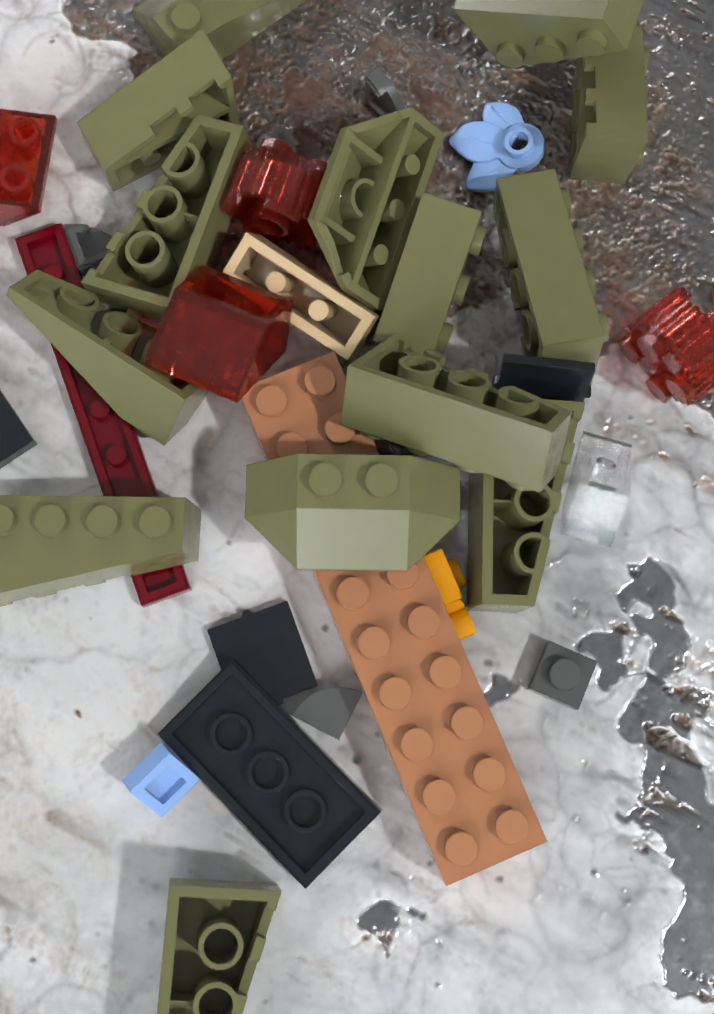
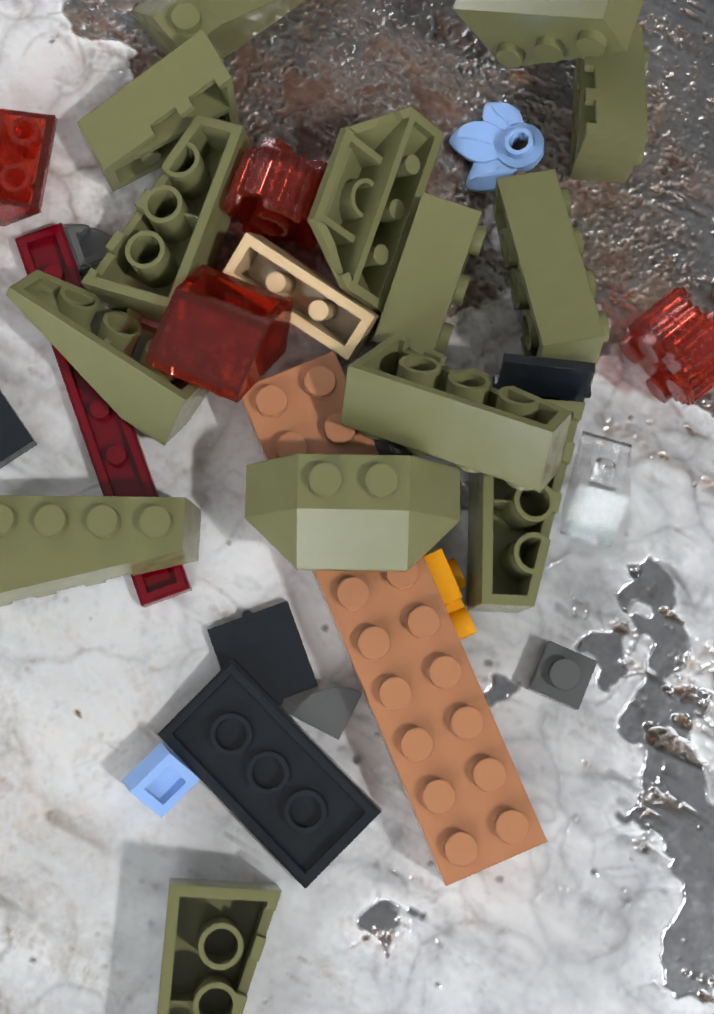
(381, 93): dark grey tile -> none

